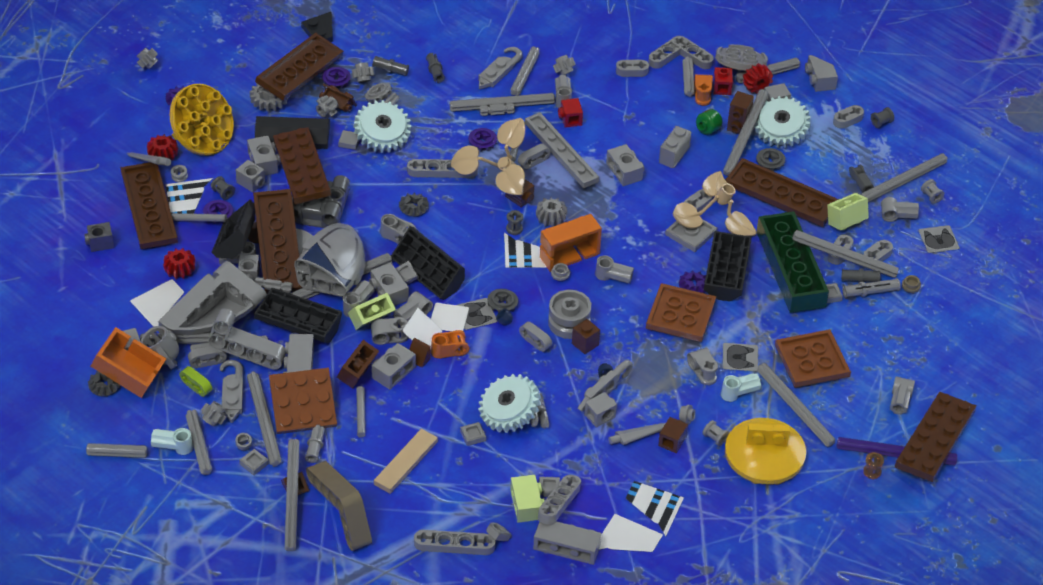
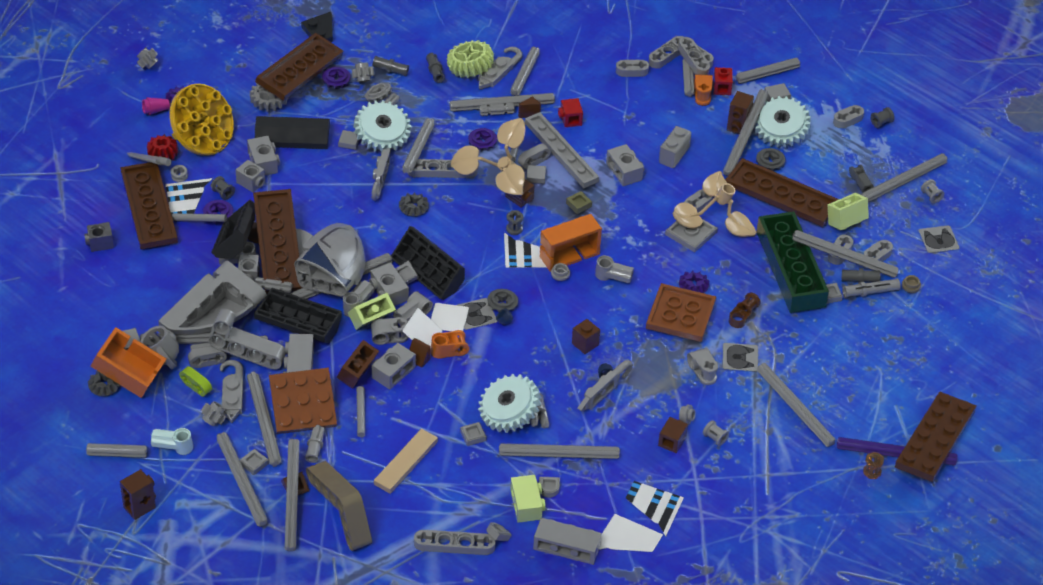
(138, 494): none -> brick
(154, 105): none -> dark pink cone
(158, 301): white sticker -> none
(179, 263): red gear -> none
(199, 442): light grey axle -> none
(242, 479): none -> light grey axle
(243, 438): light grey hinge -> none
(301, 165): reddish brown plate -> none
(324, 210): dark grey piece -> none
(326, 106): light grey gear -> none
(344, 100): reddish brown hinge -> none
(380, 173): none -> light grey plate
(393, 227): light grey piece -> none
(418, 146): none -> light grey axle
(470, 59): none -> yellowish green gear
(529, 107): none -> reddish brown slope
(535, 336): light grey beam -> none
(536, 174): none -> light grey tile
(551, 212): light grey gear -> none
(559, 451): none -> light grey axle
(563, 89): light grey piece -> none
(564, 65): light grey gear -> none
(566, 311): light grey wheel -> none
(568, 485): light grey beam -> none
(579, 202): none -> olive plate
(600, 409): light grey brick -> none
(630, 435): light grey bar -> none
(687, 48): none -> light grey beam
(709, 122): green head -> none
(727, 265): black piece -> none
(736, 386): light aqua piece -> none
(739, 311): none -> reddish brown connector
(740, 57): light grey tile -> none
(757, 78): red gear -> none
(765, 451): yellow bracket -> none
(812, 358): dark orange plate -> none
(821, 74): light grey slope -> none
(893, 210): light grey piece -> none
(901, 393): light grey piece -> none

